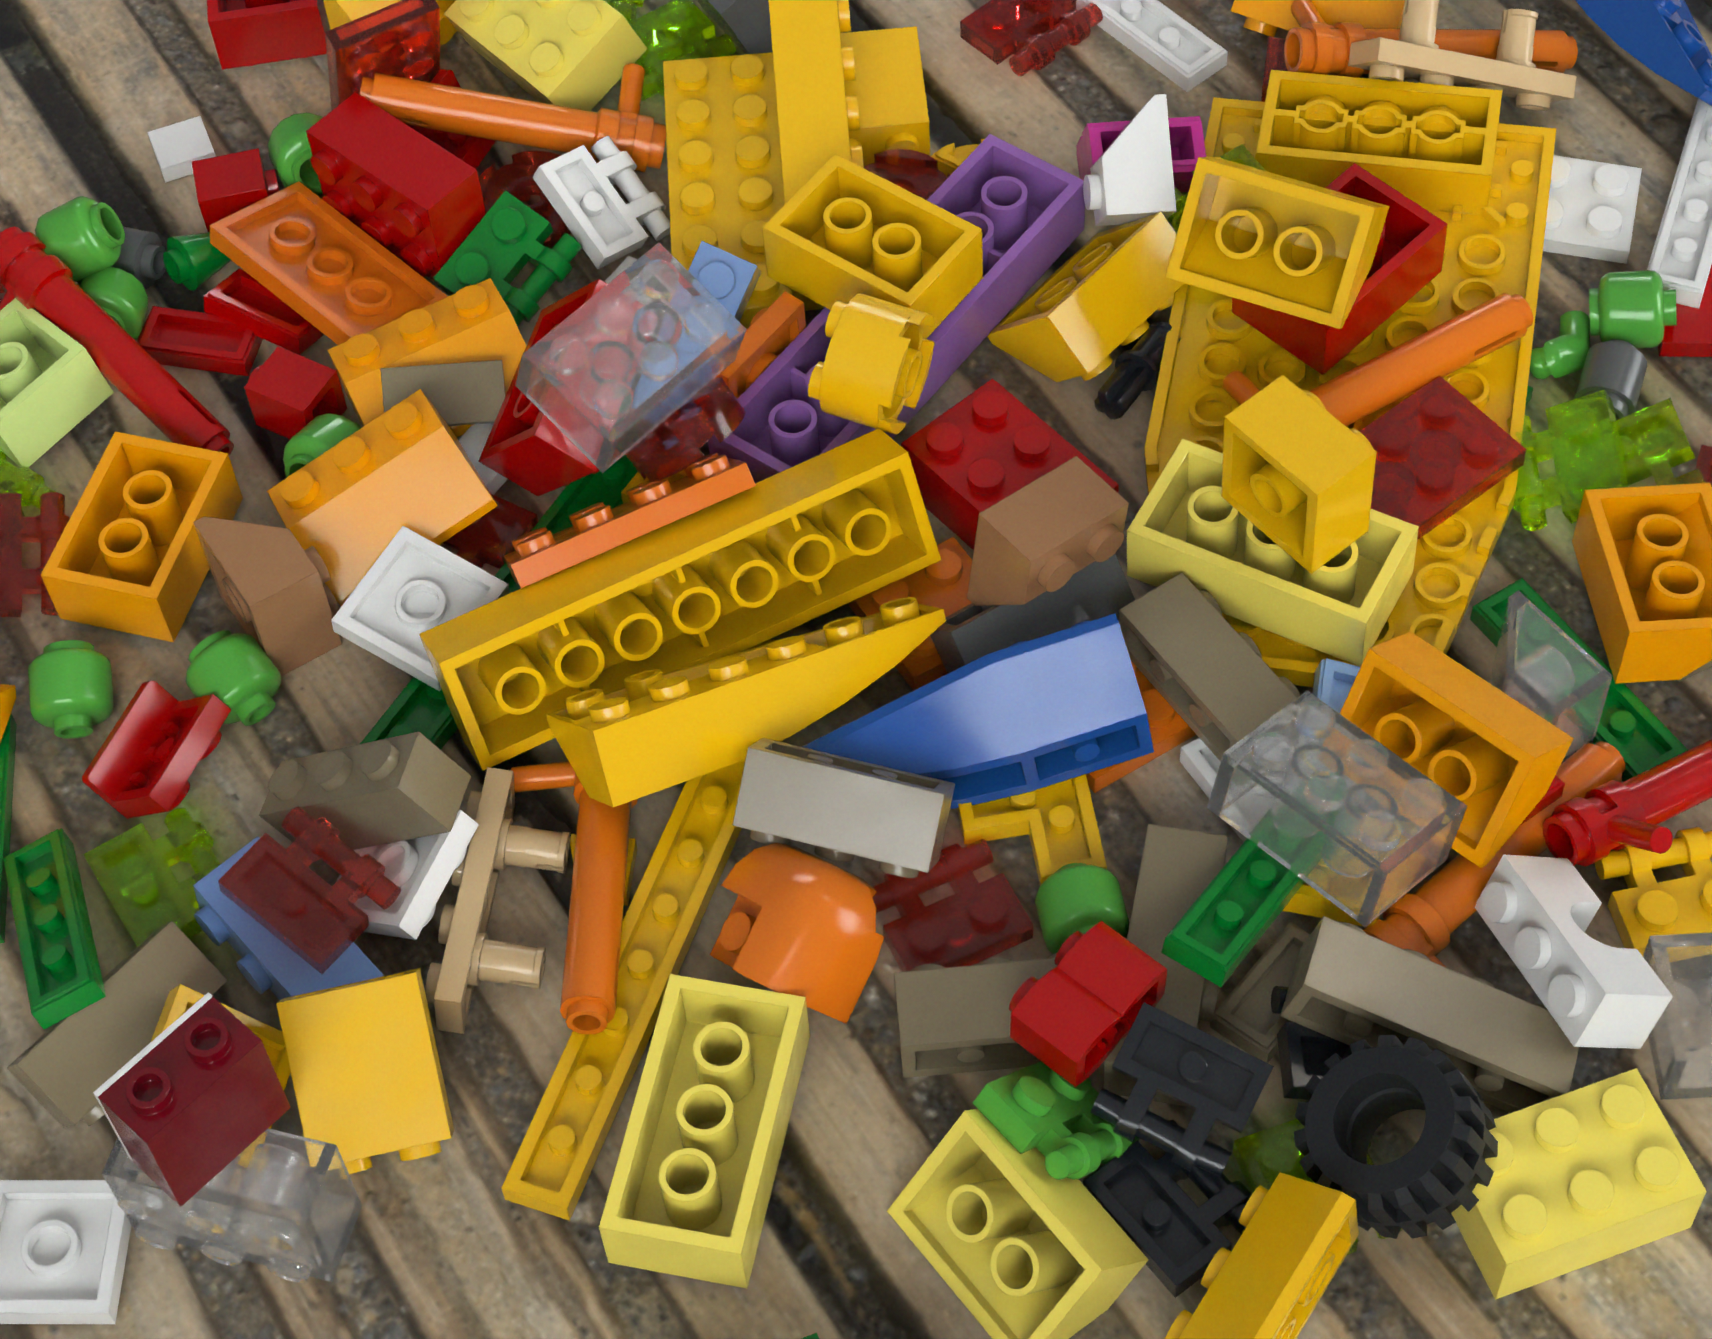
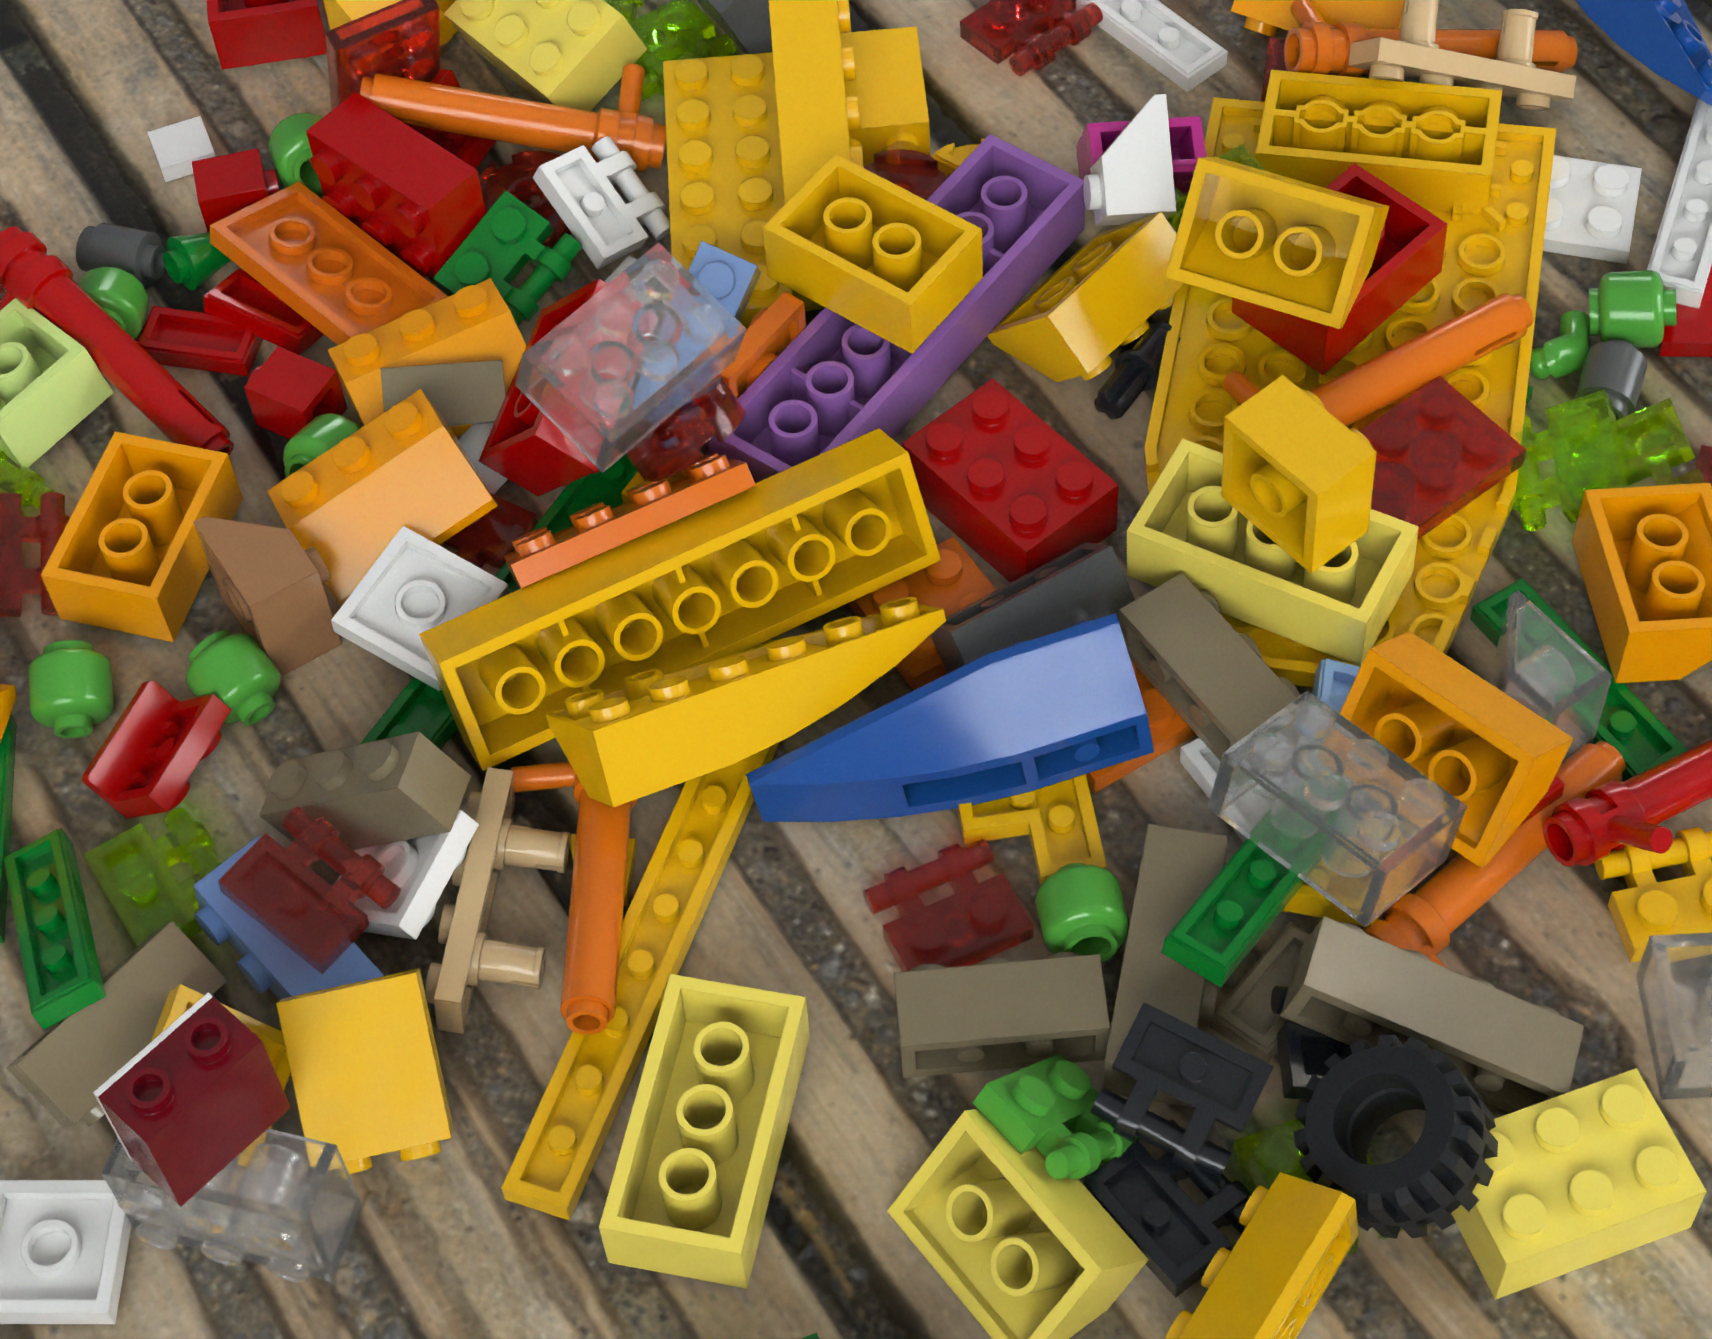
(82, 235): bright green head -> none
(801, 928): orange brick -> none
(843, 807): brick -> none
(873, 362): yellow brick -> none
(1045, 535): medium nougat slope -> none
(1086, 1002): red brick -> none
(1591, 989): white arch -> none

